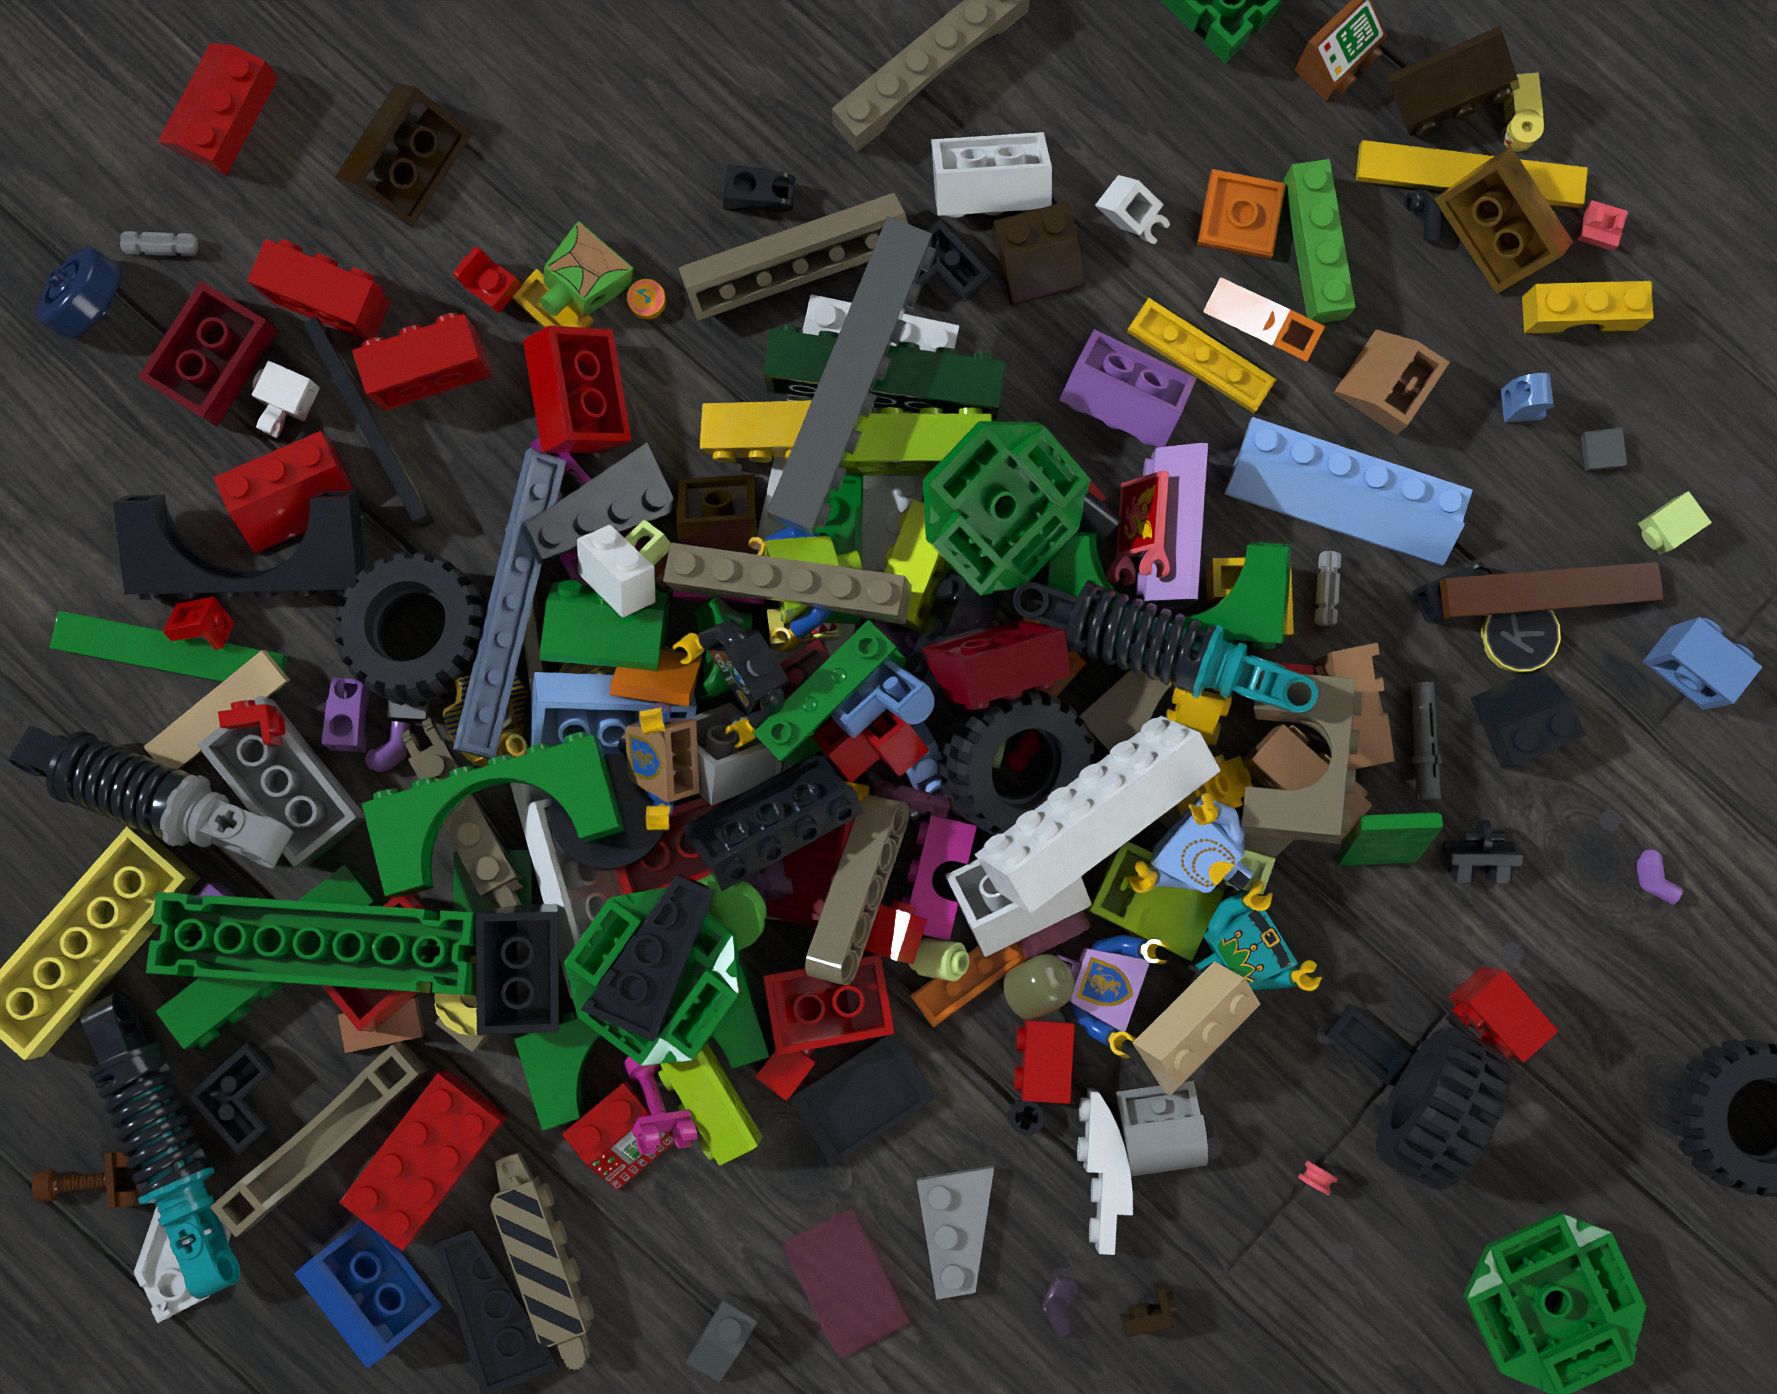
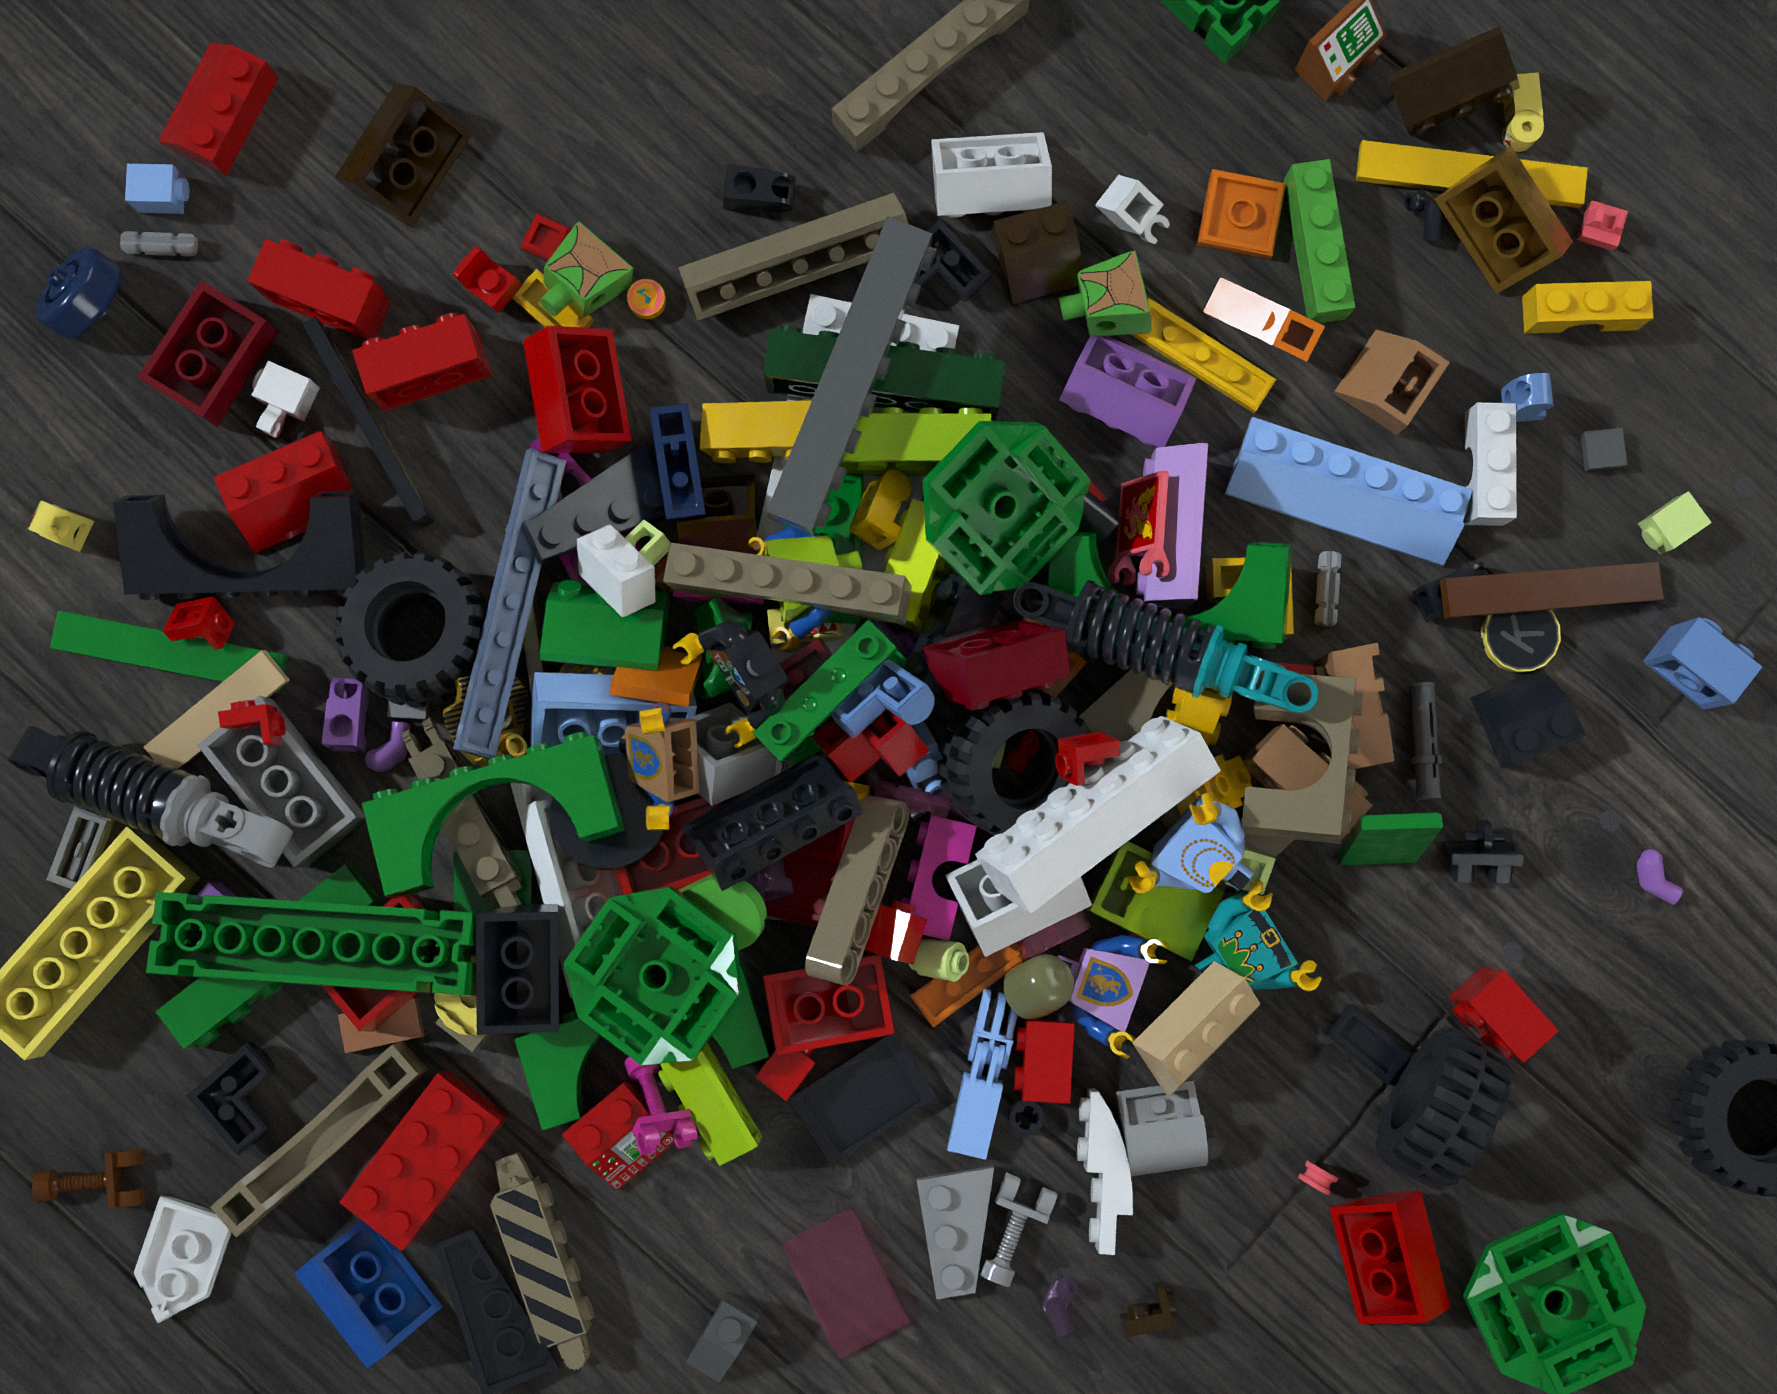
(60, 525): none -> light yellow leg
(68, 840): none -> light grey tile
(156, 188): none -> light blue brick
(166, 1165): black piece -> none
(544, 237): none -> red tile
(648, 973): black wing -> none
(677, 462): none -> dark blue slope
(878, 509): none -> yellow leg
(981, 1094): none -> light blue arm
(999, 1268): none -> light grey bar
(1081, 751): none -> red bracket
(1110, 298): none -> torso
(1390, 1258): none -> red slope
(1492, 438): none -> white arch

